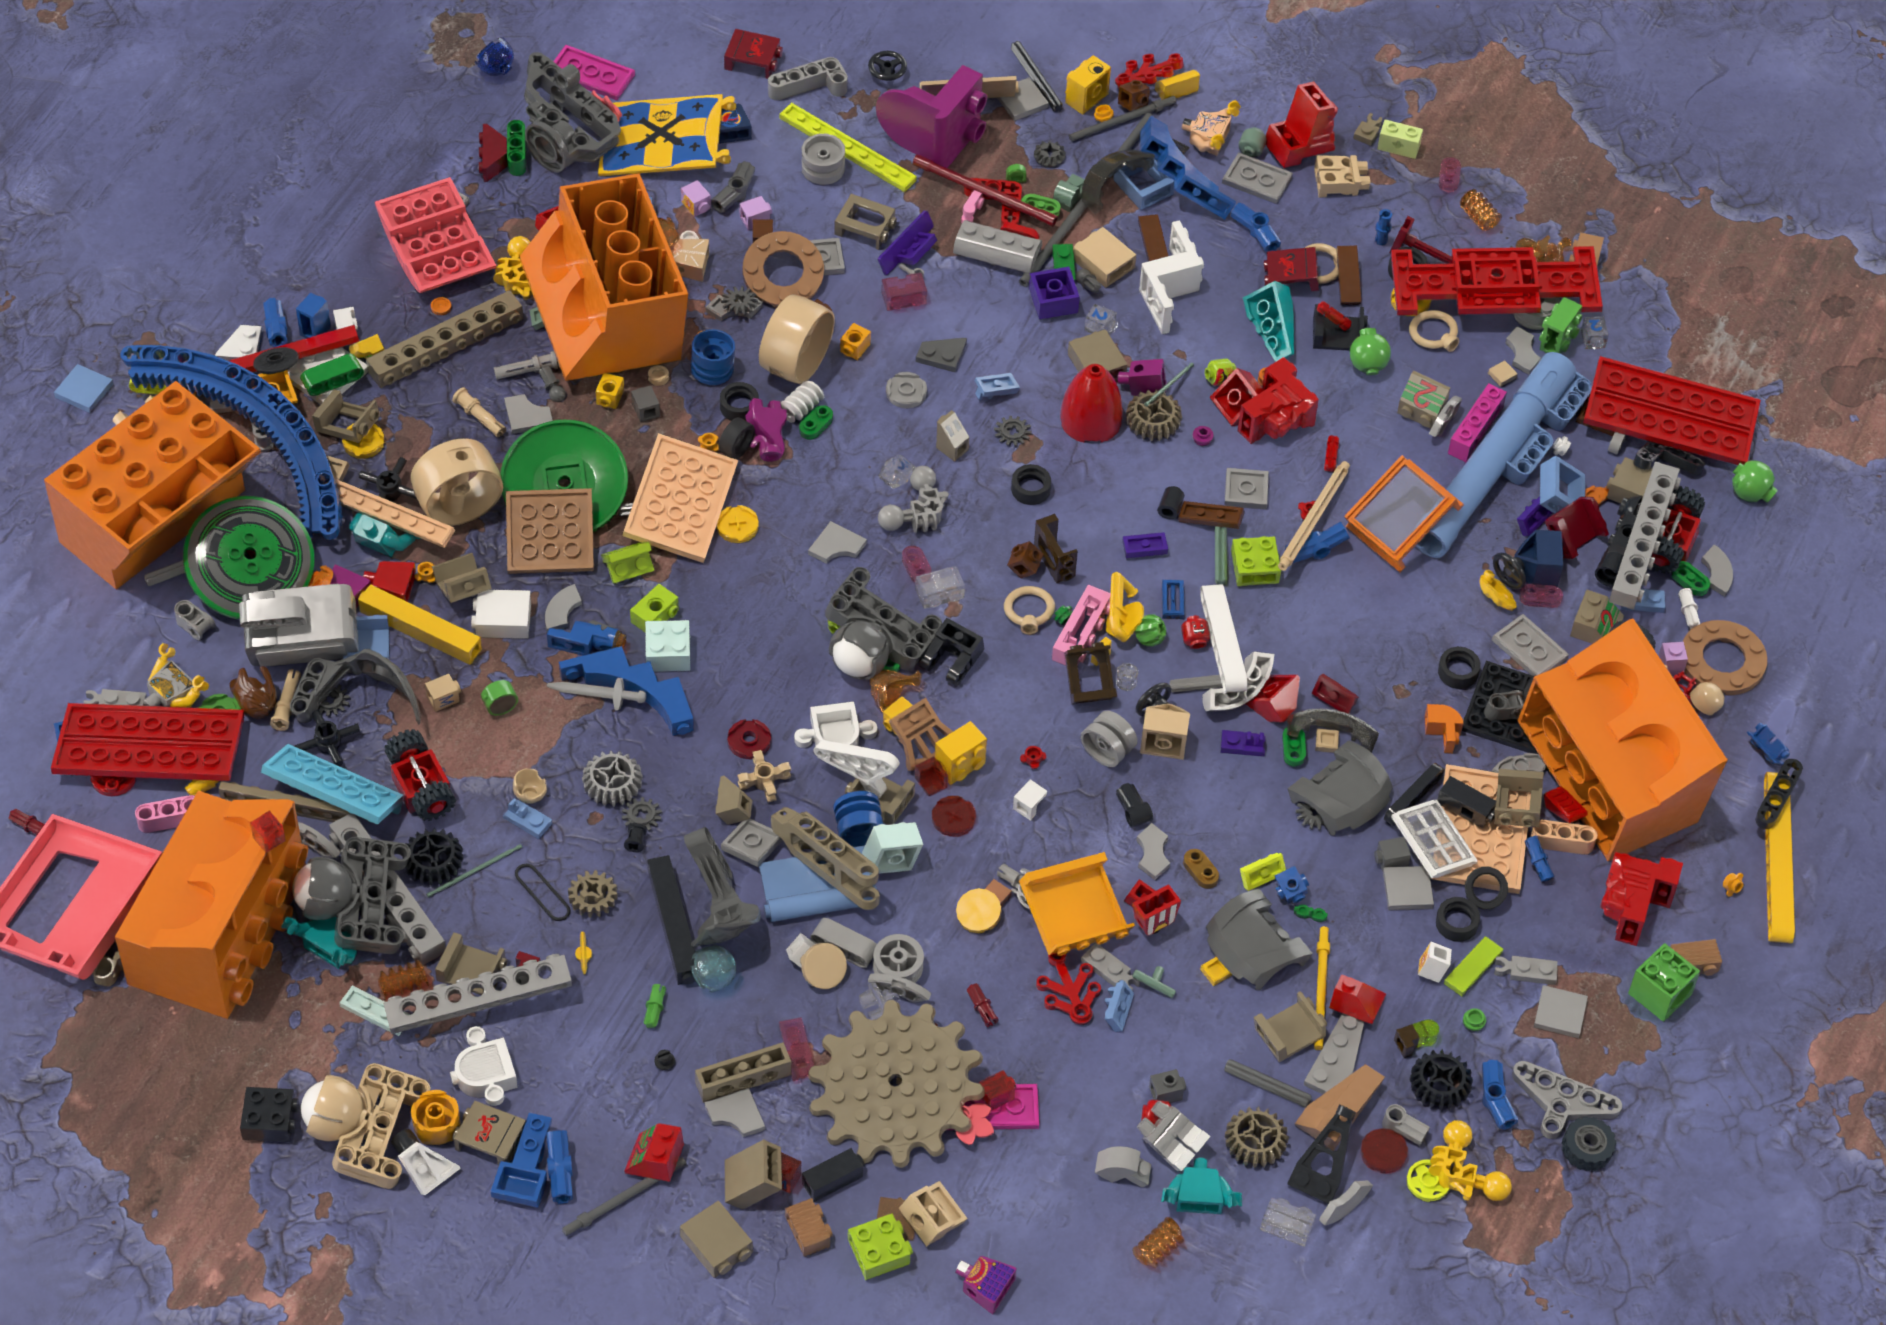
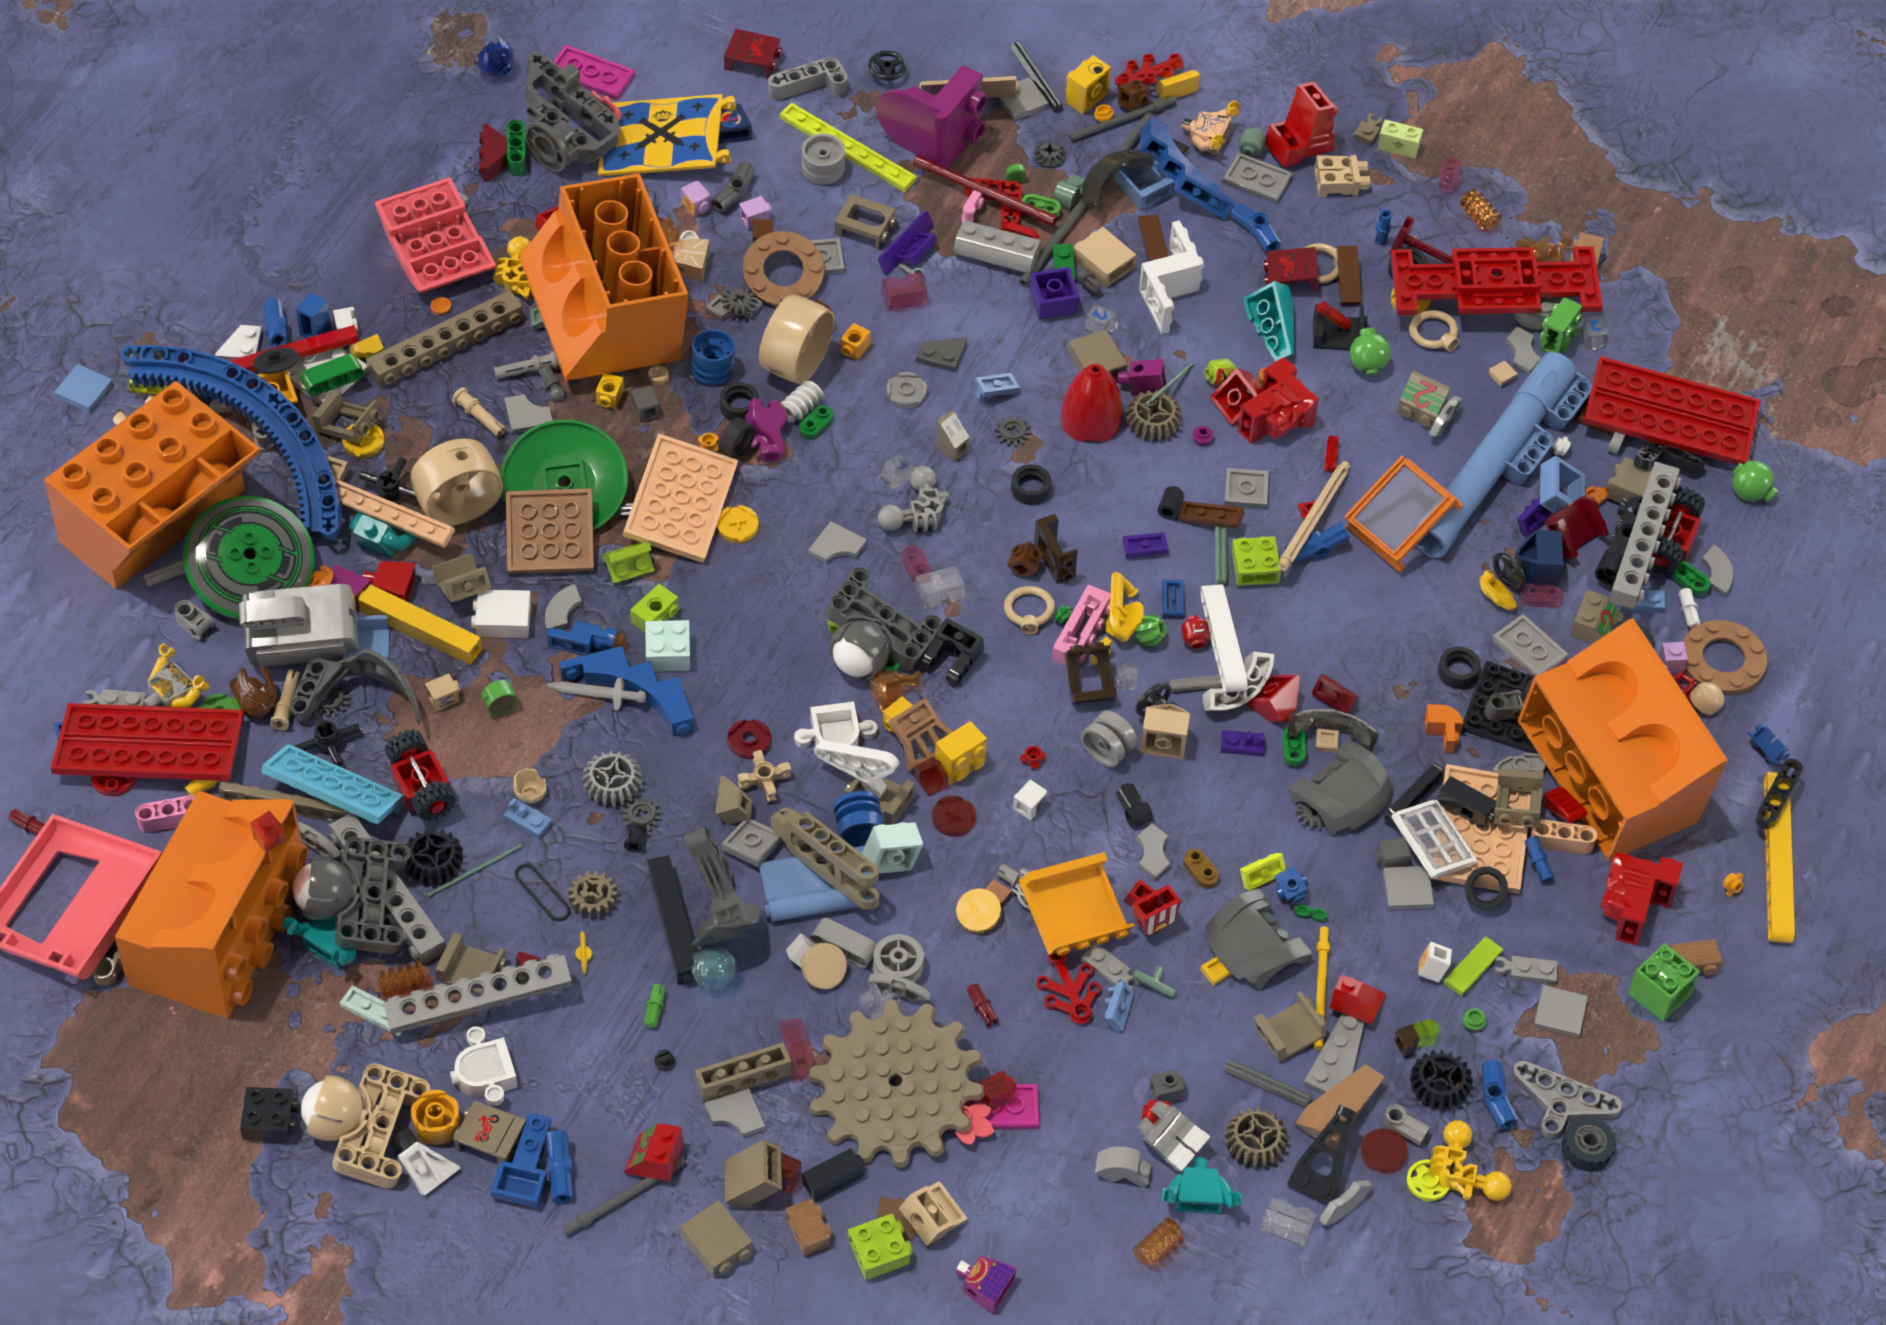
(425, 567): light orange plate -> none
(1451, 932): black tyre -> none
(1477, 422): dark pink brick -> none

